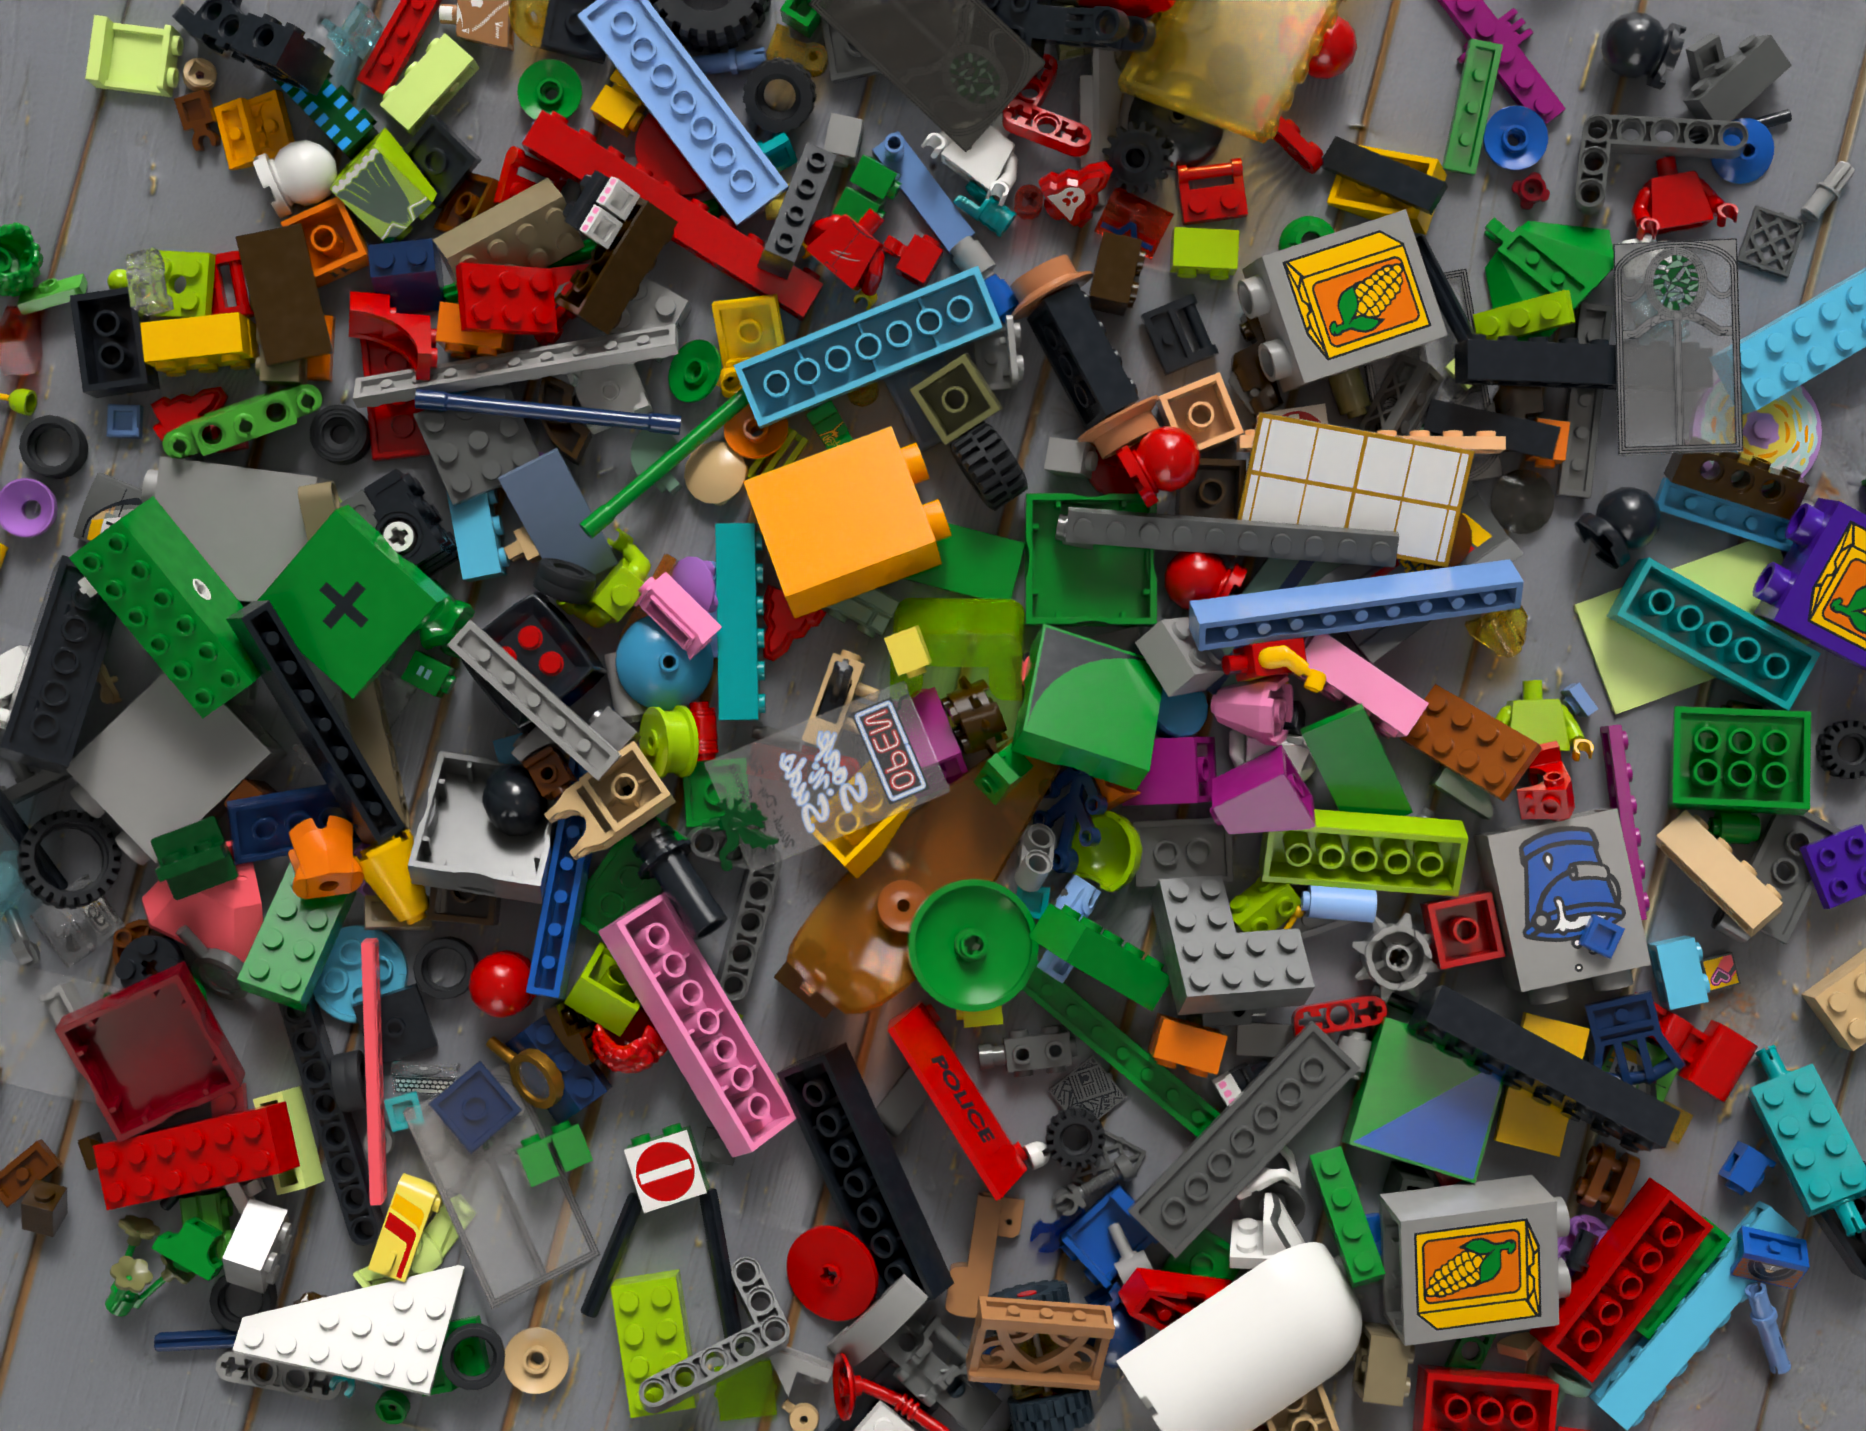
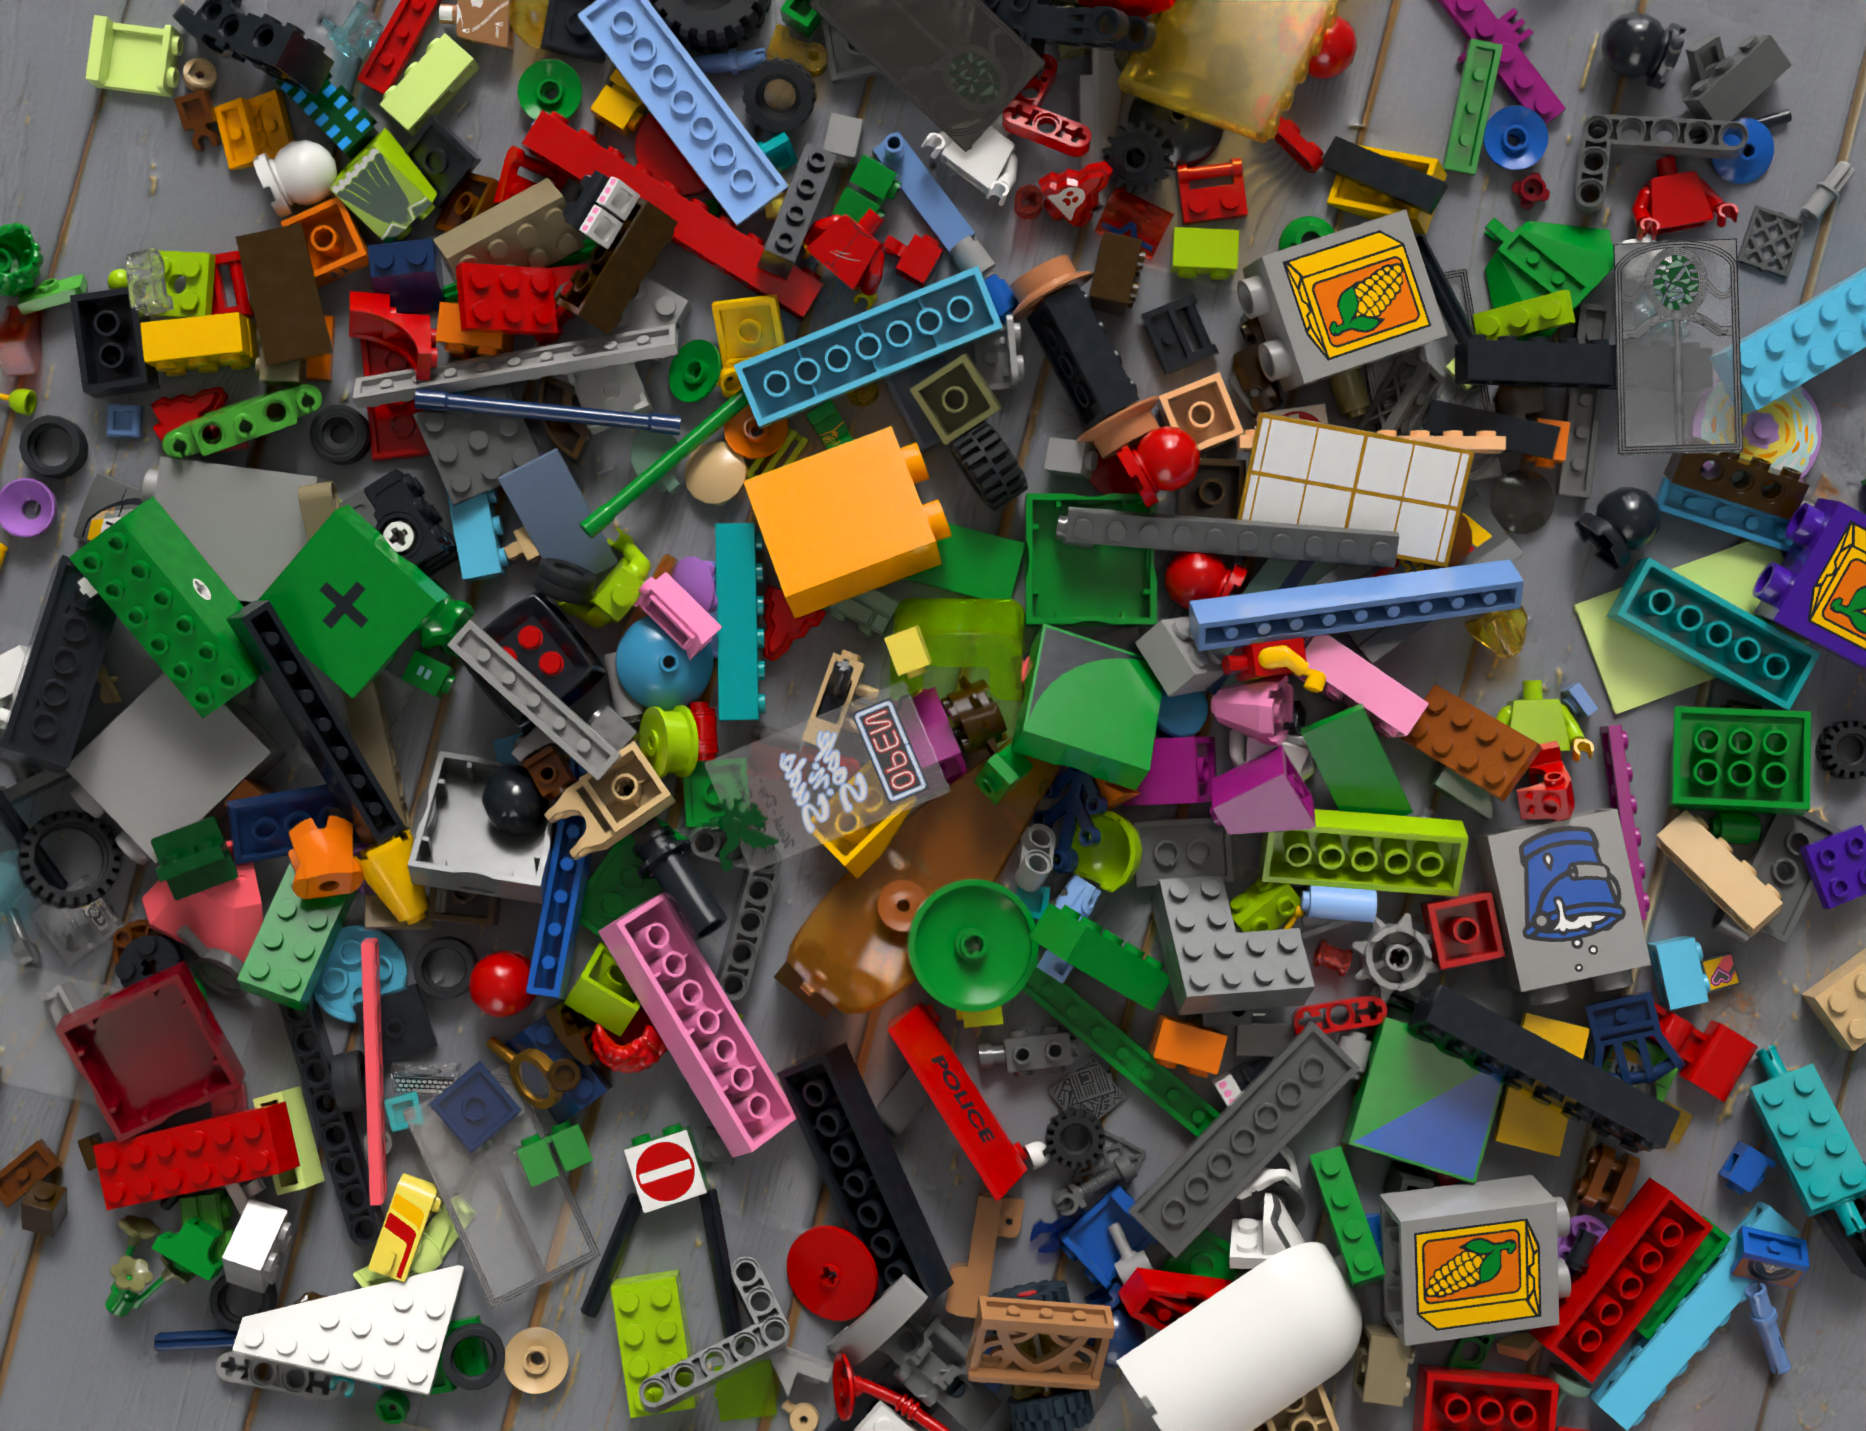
(563, 1075): none -> dark brown tile
(990, 214): teal hinge -> none
(1332, 957): none -> clear red bush
(1601, 936): blue tile -> none

